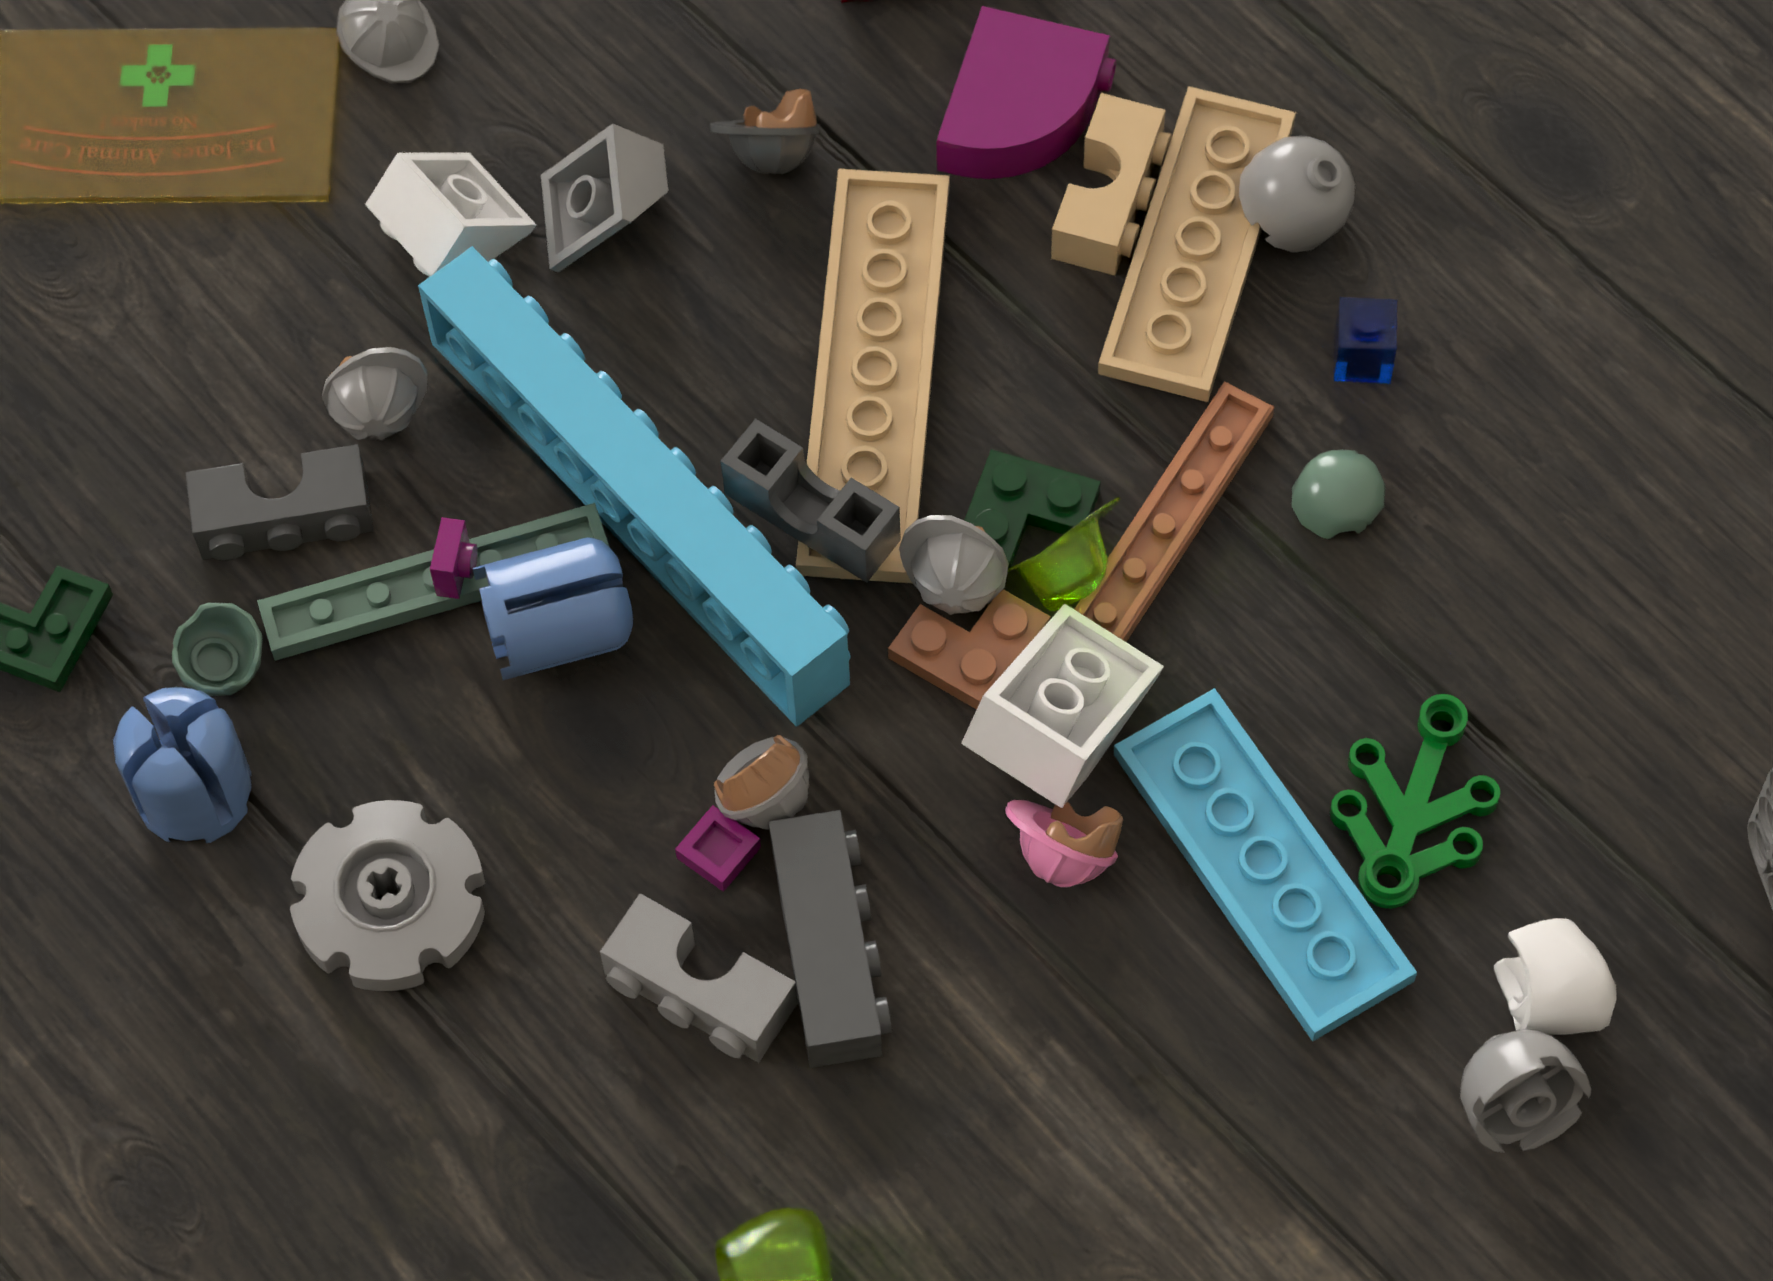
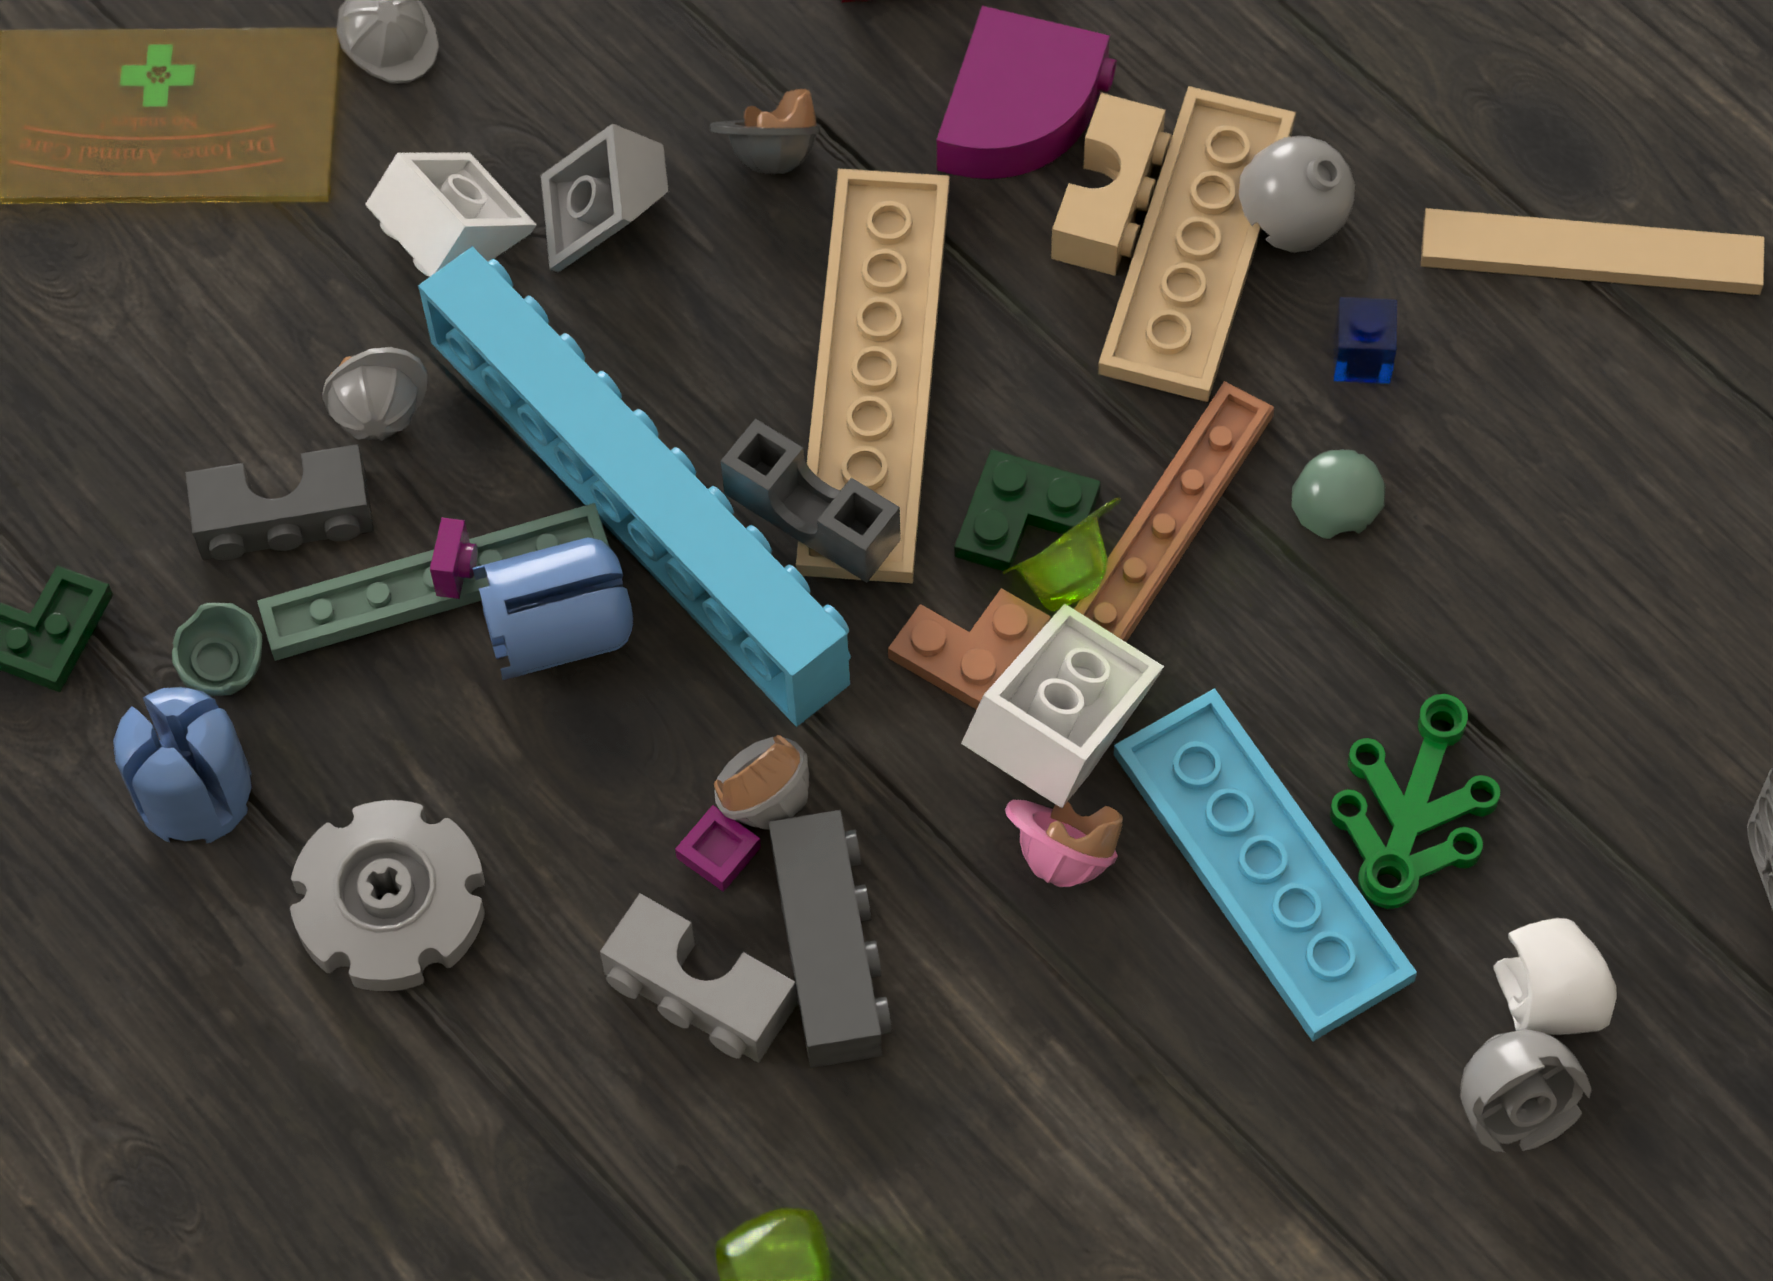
(953, 563): light grey piece -> none
(1593, 251): none -> tan tile

